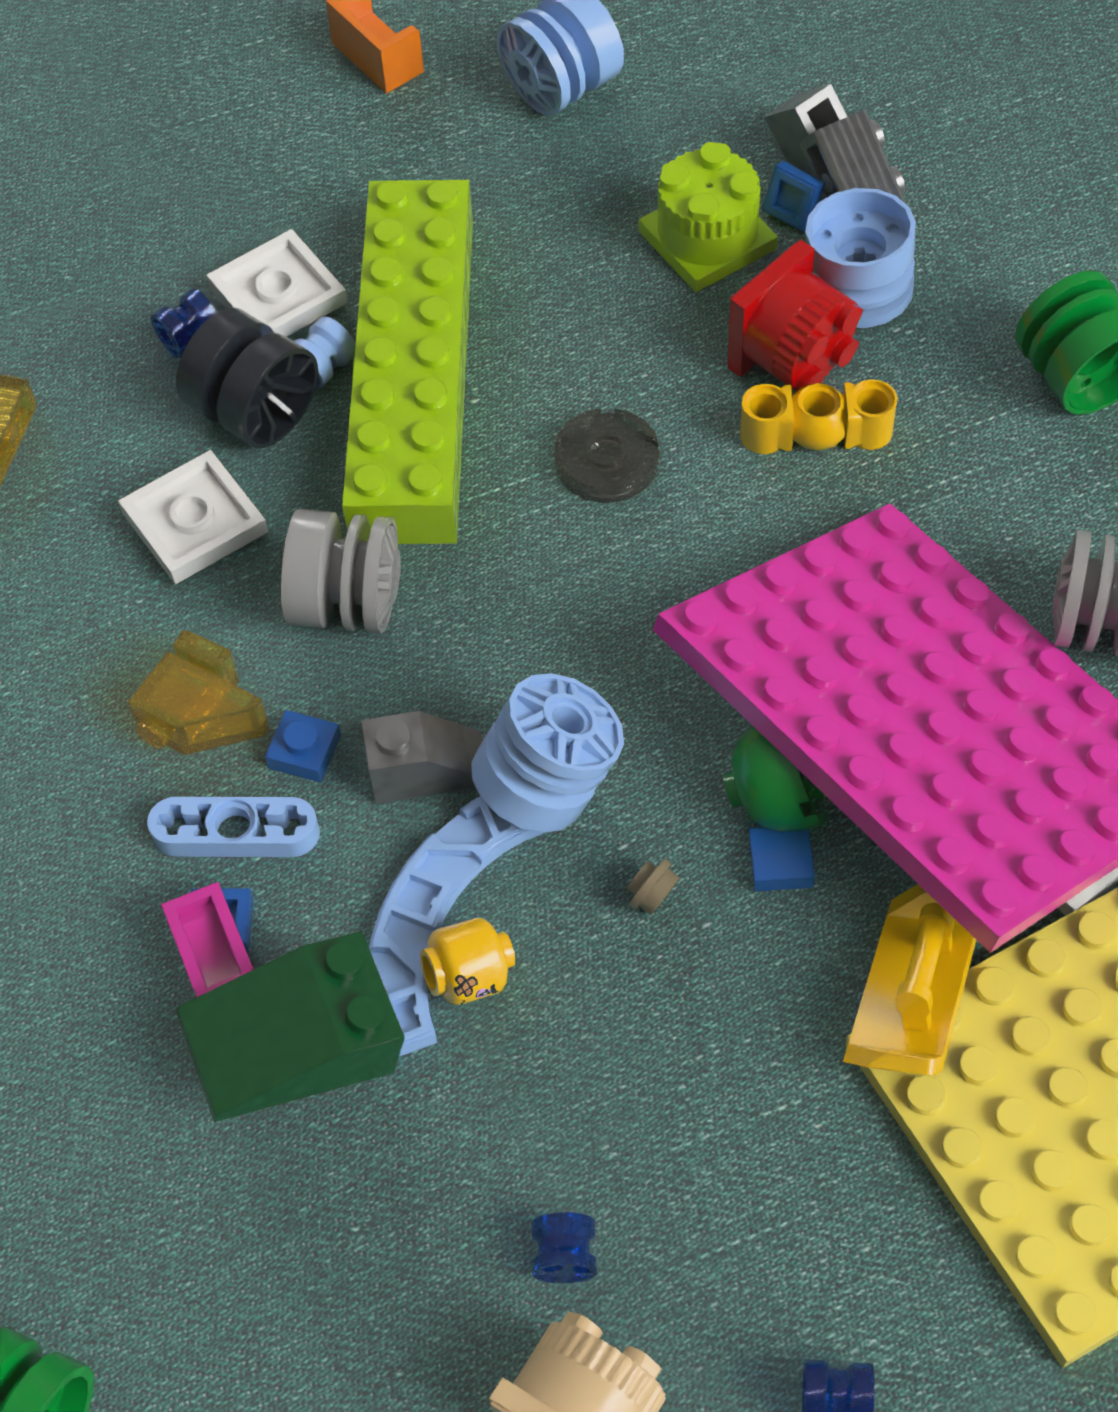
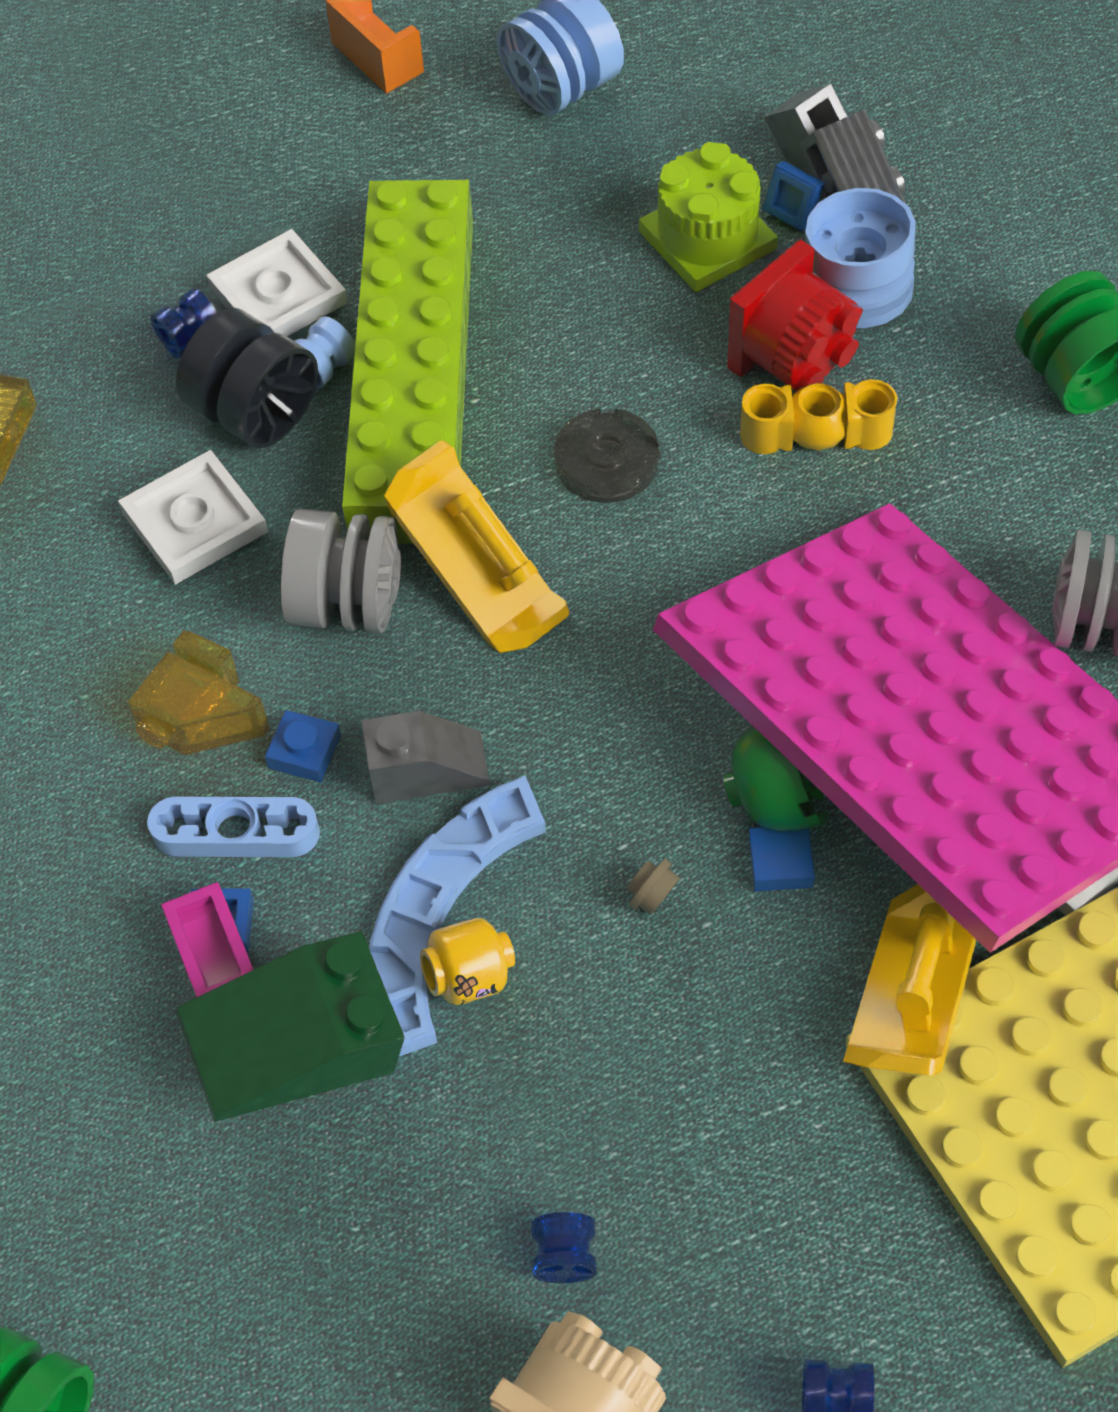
(472, 551): none -> yellow piece
(547, 752): light blue wheel -> none

